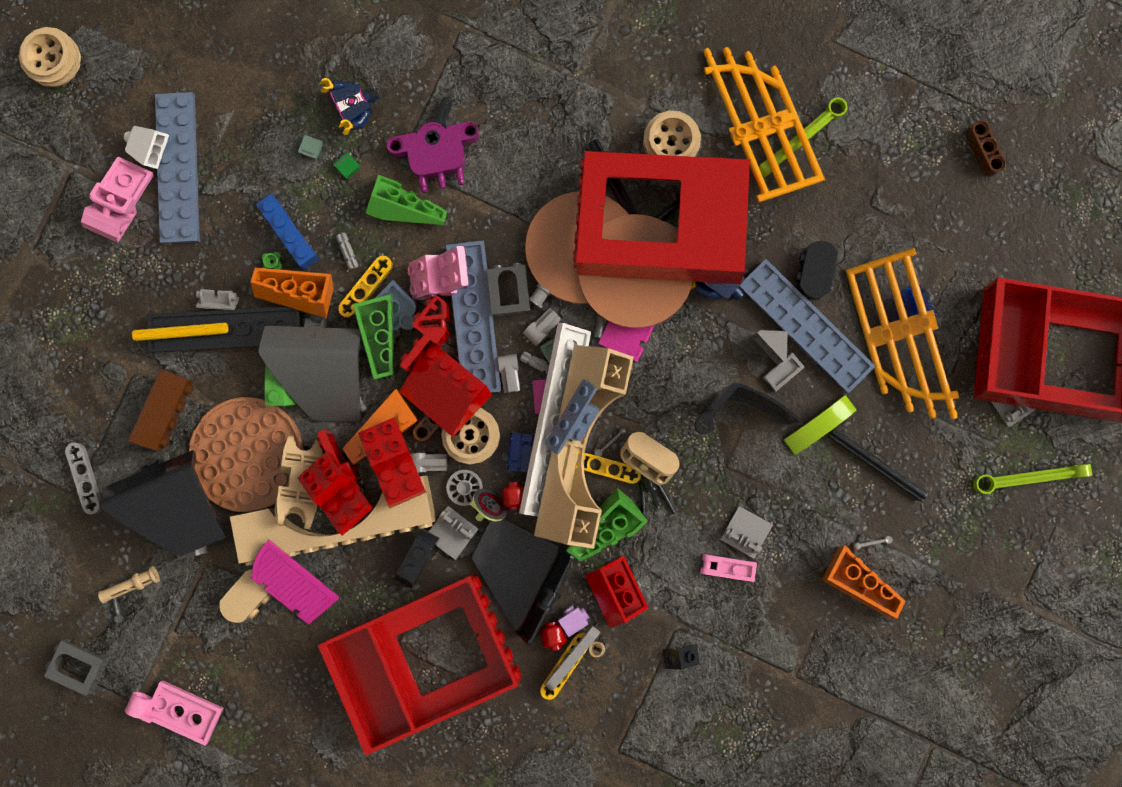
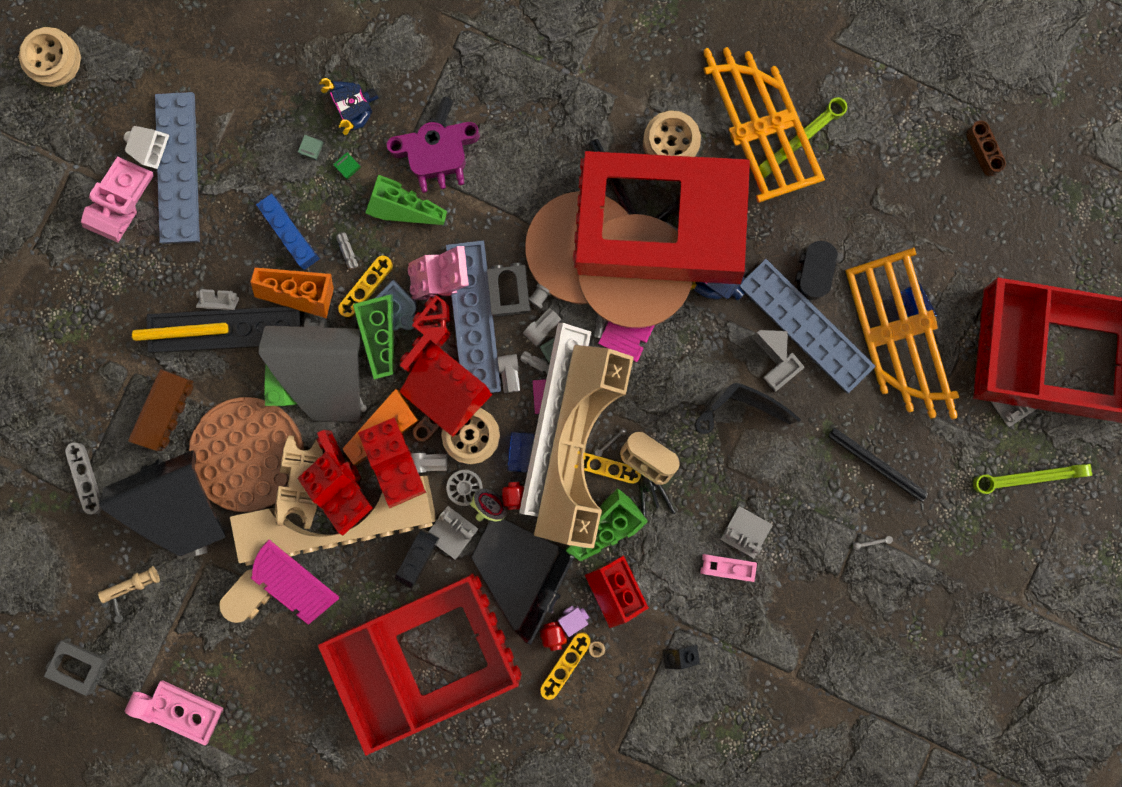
(272, 256): bright green plate -> none
(573, 656): light grey beam -> none
(575, 418): sand blue bracket -> none
(820, 425): lime slope -> none
(856, 580): orange wedge -> none

